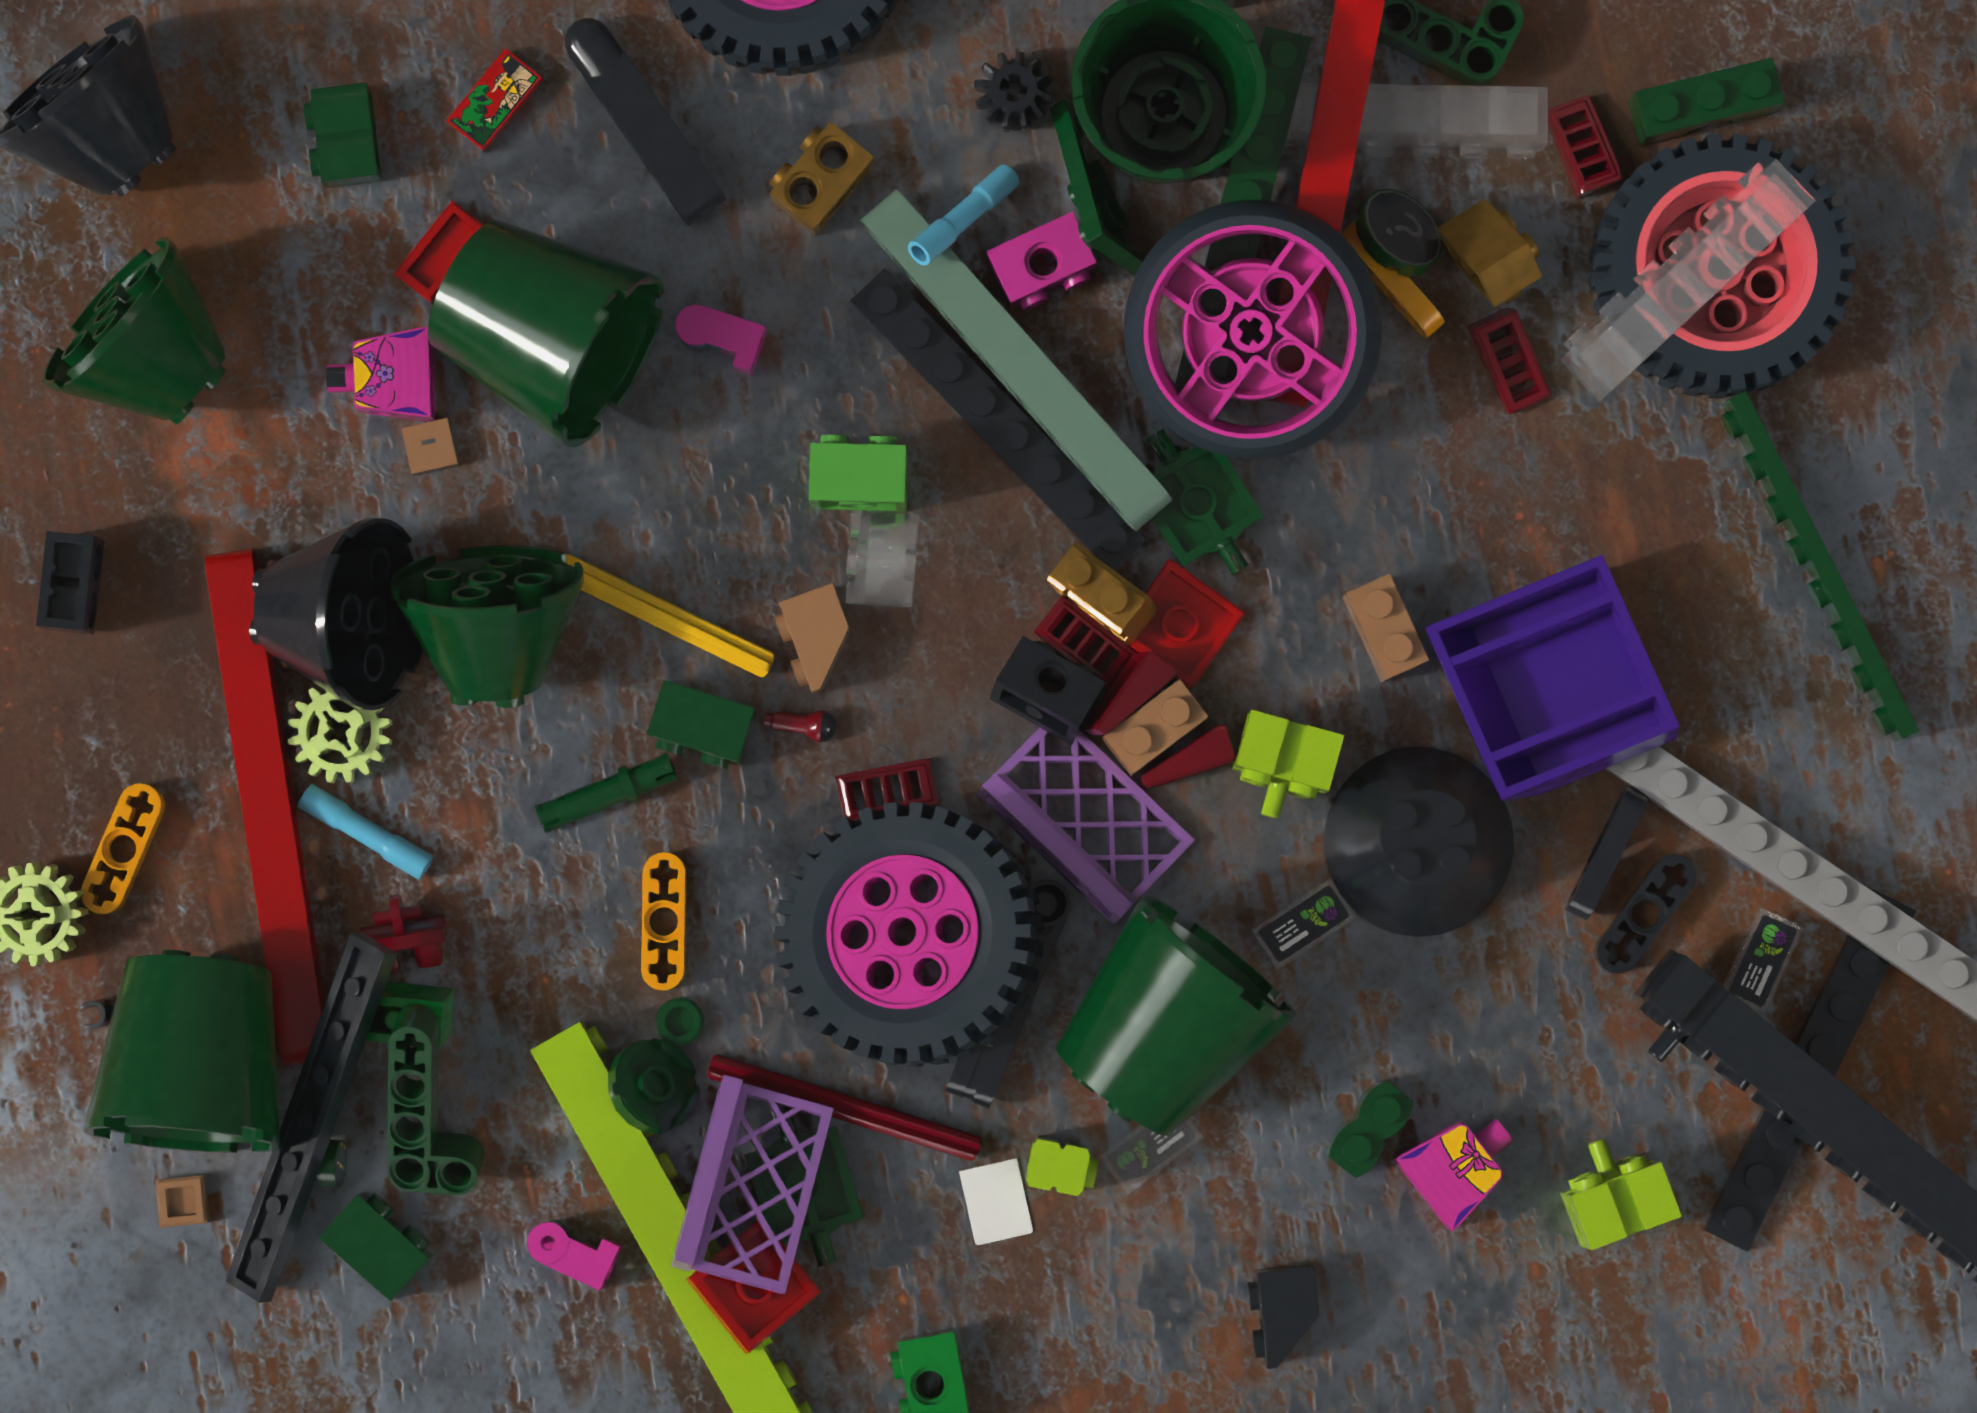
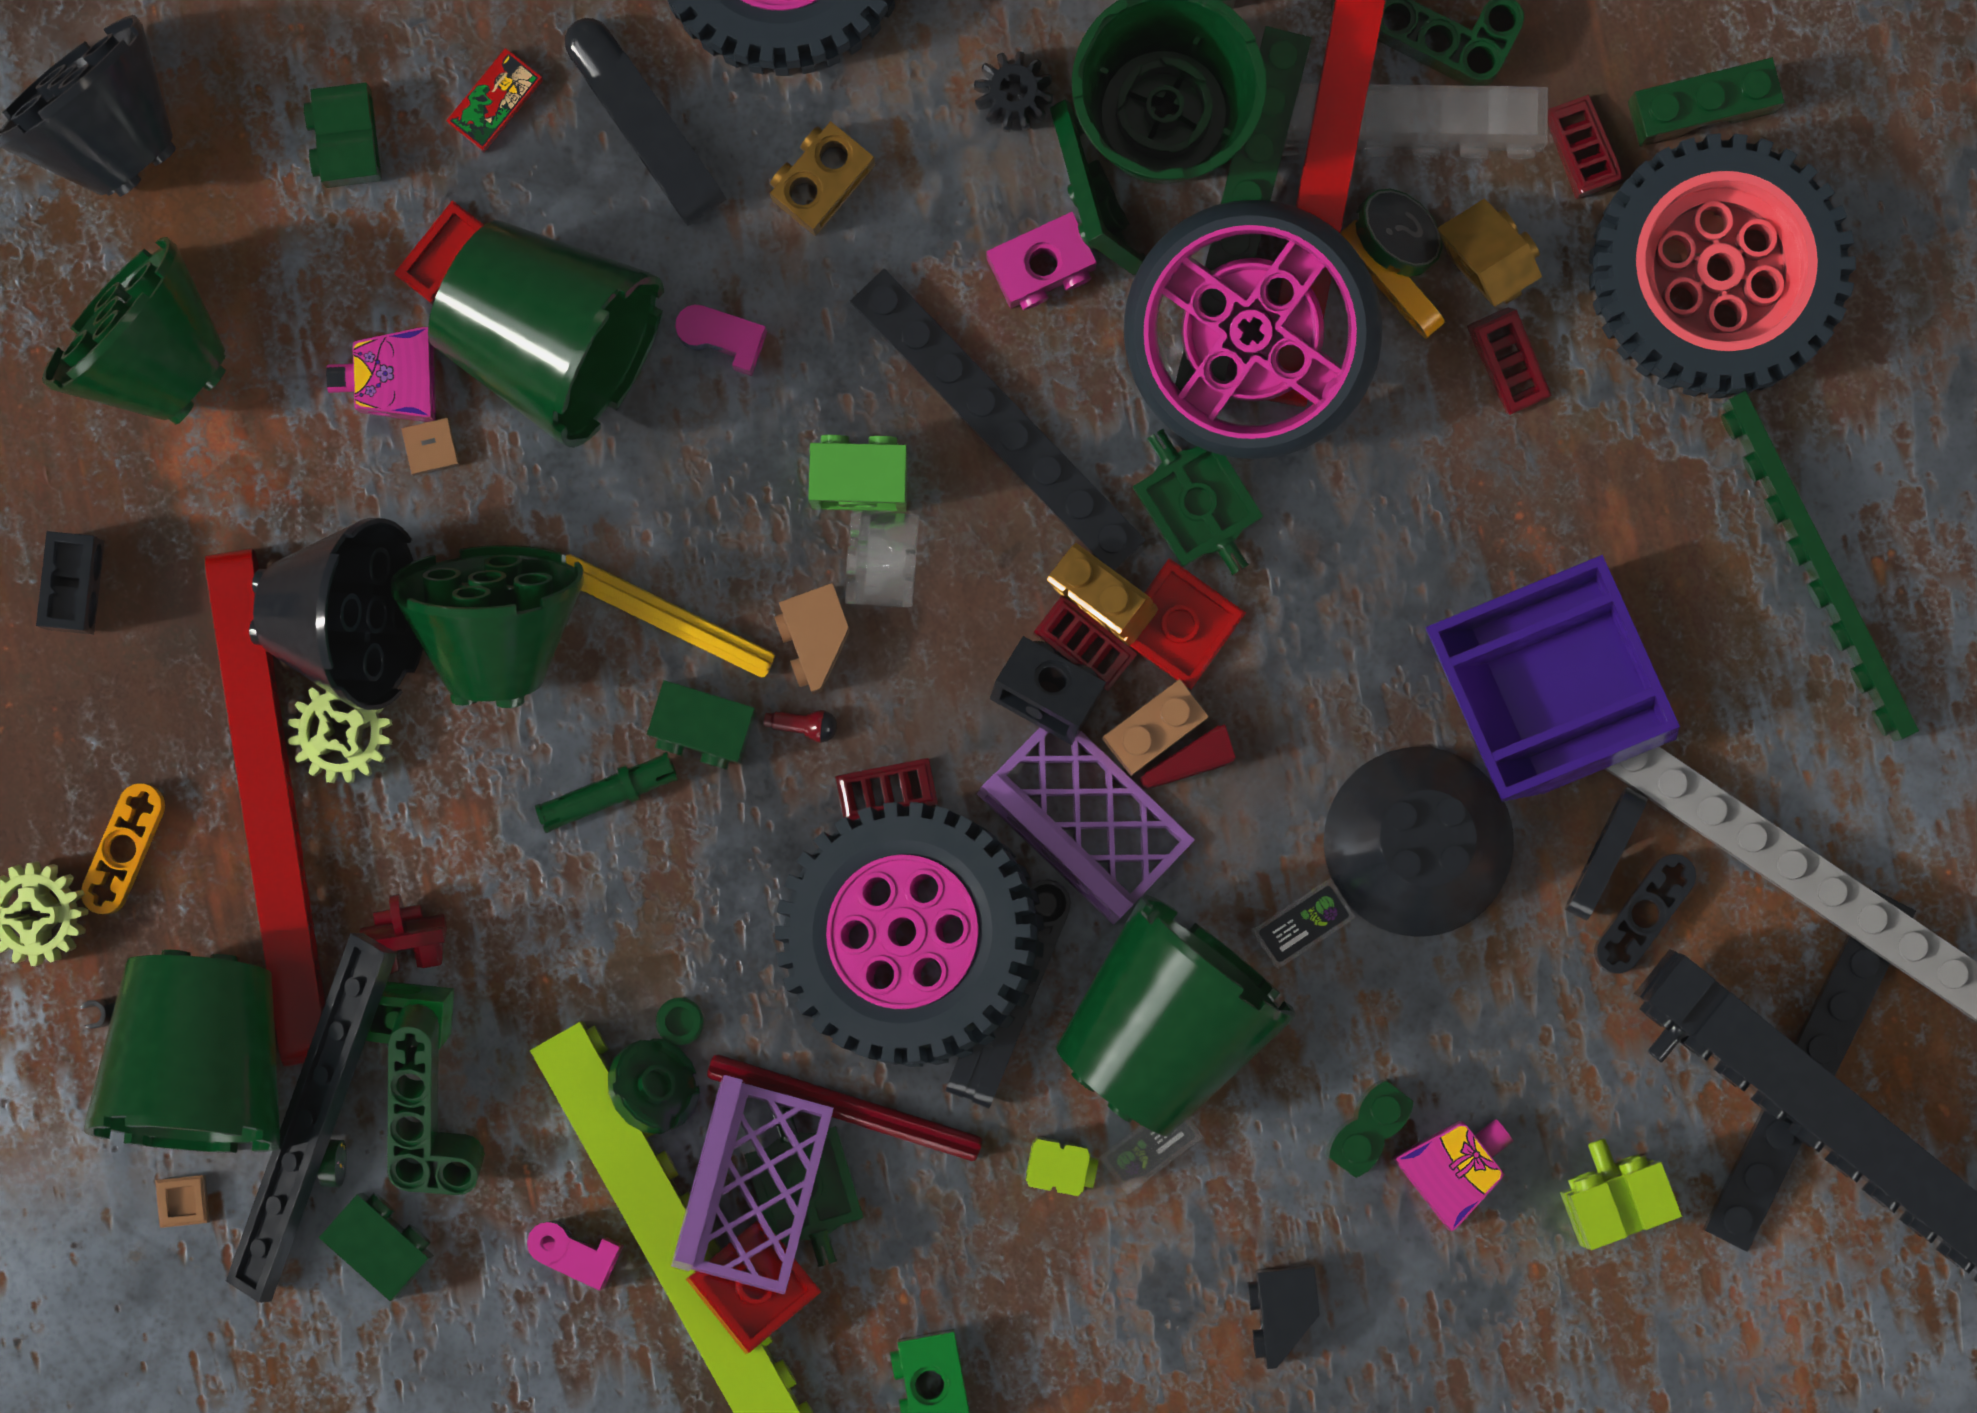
(340, 816): medium azure piece -> none
(675, 886): light orange beam -> none
(945, 230): medium azure piece -> none
(996, 1202): white sticker -> none
(1020, 366): sand green beam -> none
(1135, 685): dark red slope -> none
(1286, 759): lime brick -> none
(1385, 628): medium nougat brick -> none
(1687, 280): clear brick -> none
(1762, 959): tile -> none

